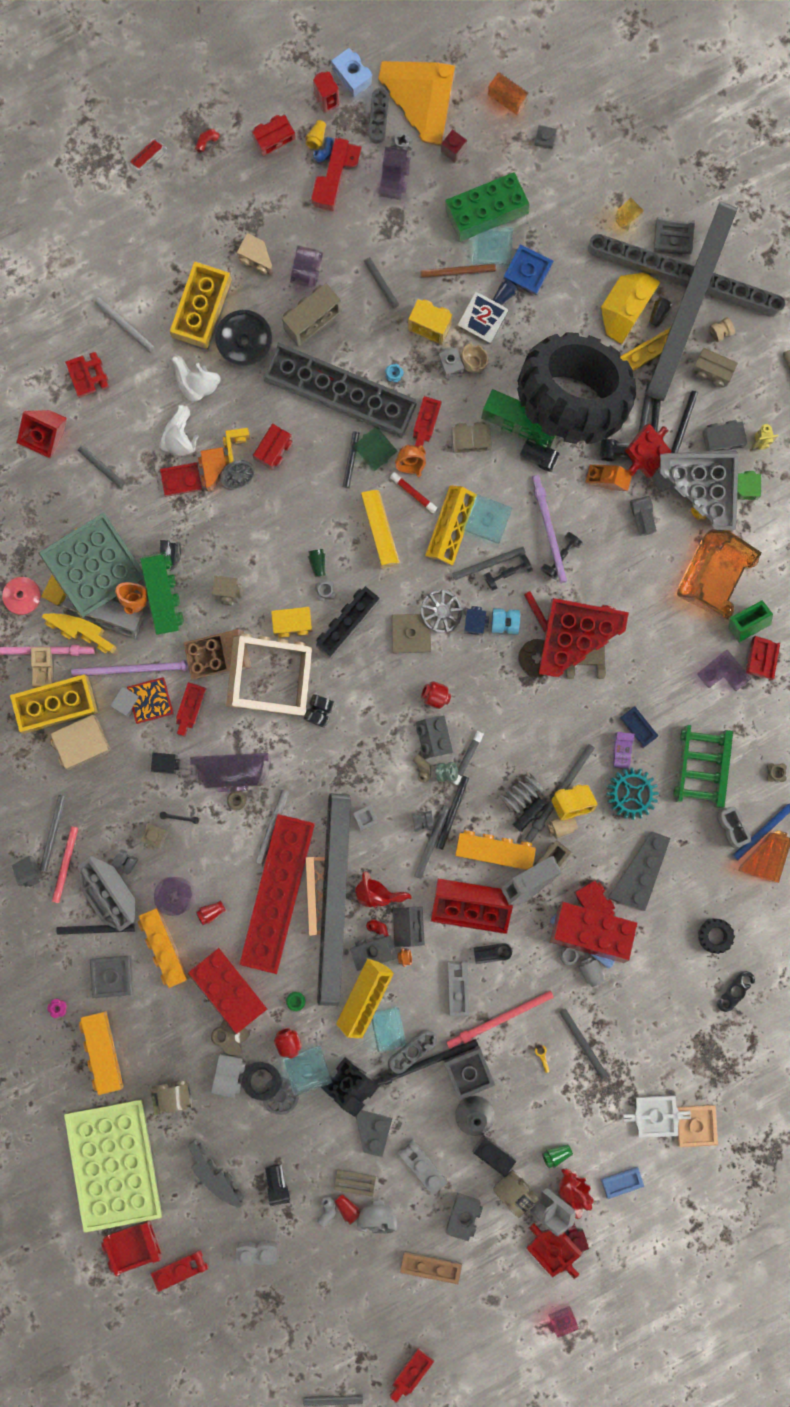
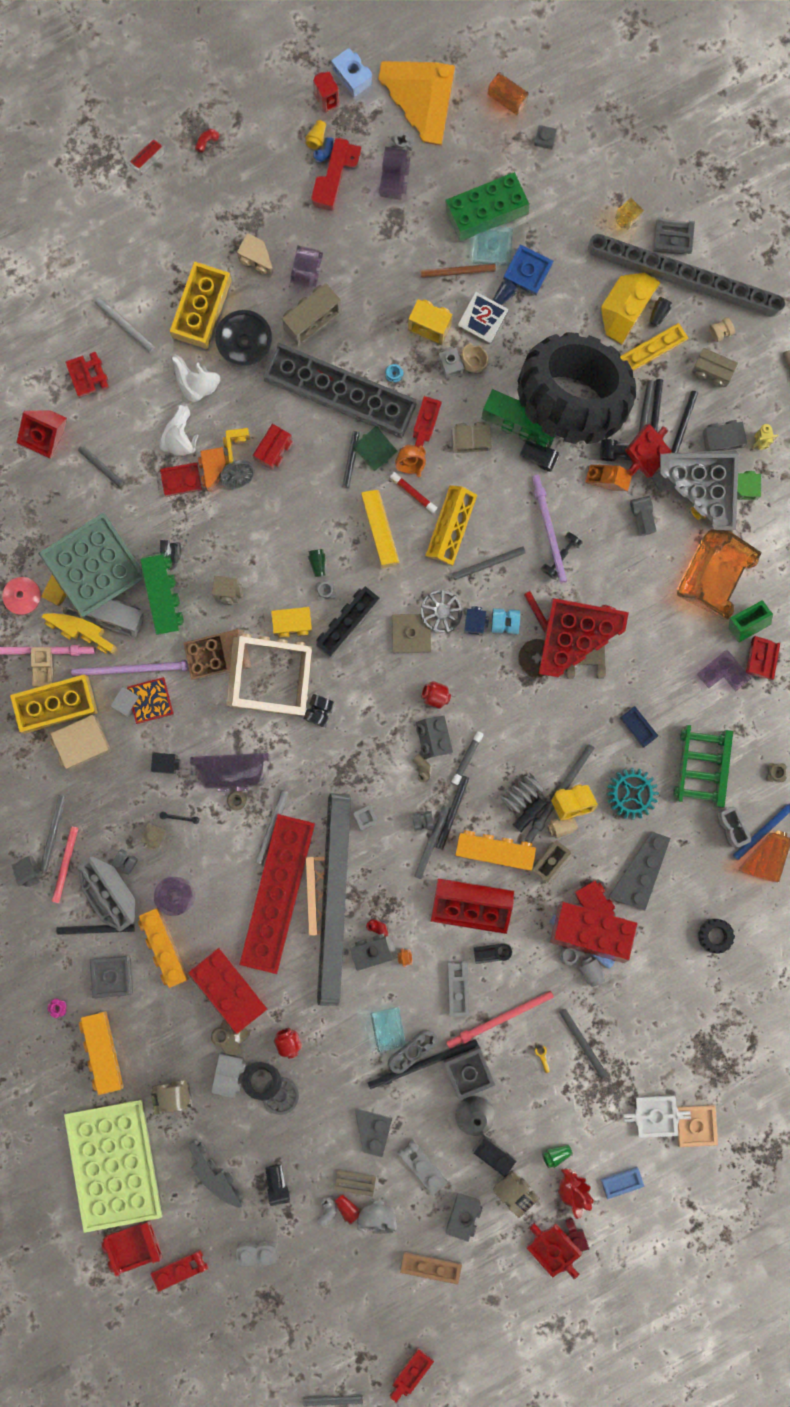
(129, 599): orange helmet -> none
(189, 707): red hinge -> none
(210, 912): red cone -> none
(273, 134): red brick -> none
(295, 1001): green plate -> none
(307, 1071): clear light blue plate -> none
(350, 1087): black brick -> none
(364, 999): yellow brick -> none
(374, 894): red piece -> none
(381, 282): dark grey bar -> none
(384, 109): dark grey beam -> none
(408, 927): dark grey panel -> none
(446, 771): sand green wheel -> none
(453, 146): dark red brick -> none
(488, 519): clear light blue plate -> none
(525, 563): black wheel -> none
(530, 882): light grey slope -> none
(553, 1212): light grey panel -> none
(562, 1322): clear pink brick -> none
(622, 750): medium lavender leg -> none
(691, 301): dark grey beam -> none
(735, 1000): black piece -> none

